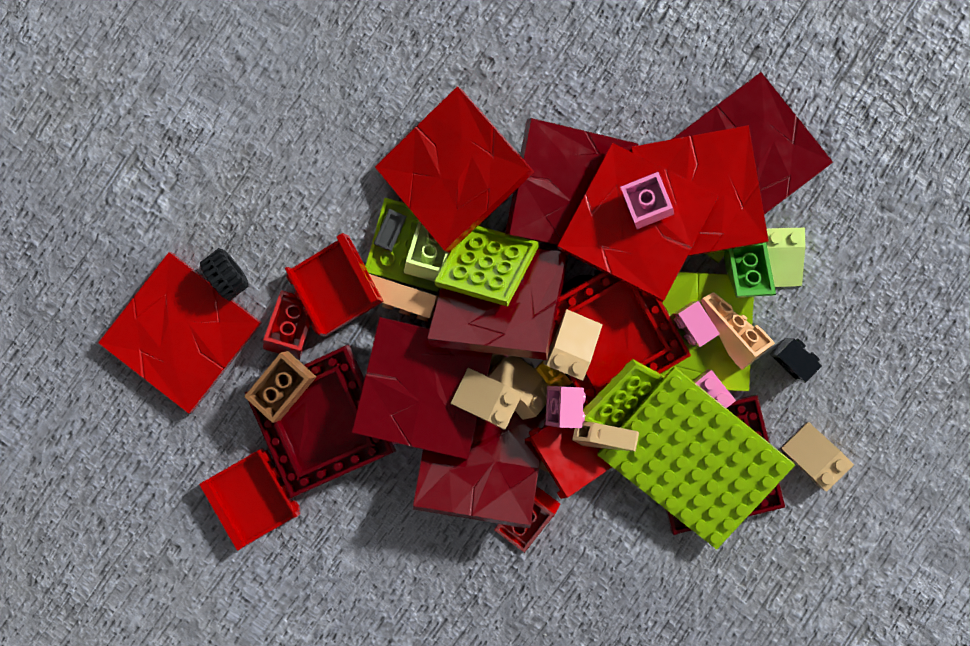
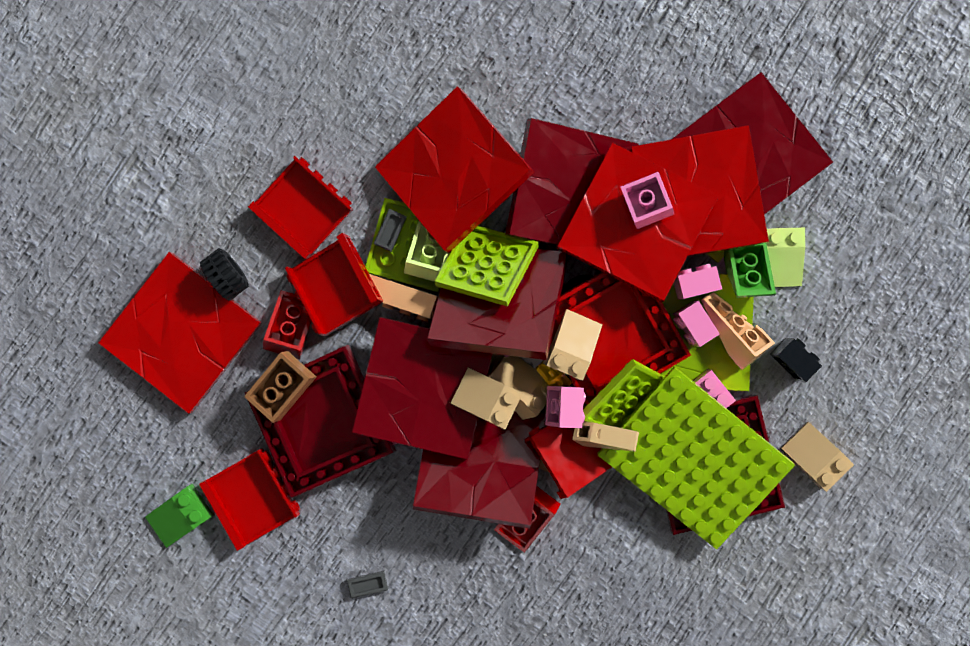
(179, 515): none -> bright green slope
(302, 207): none -> red panel
(367, 584): none -> dark grey tile
(699, 282): none -> bright pink brick

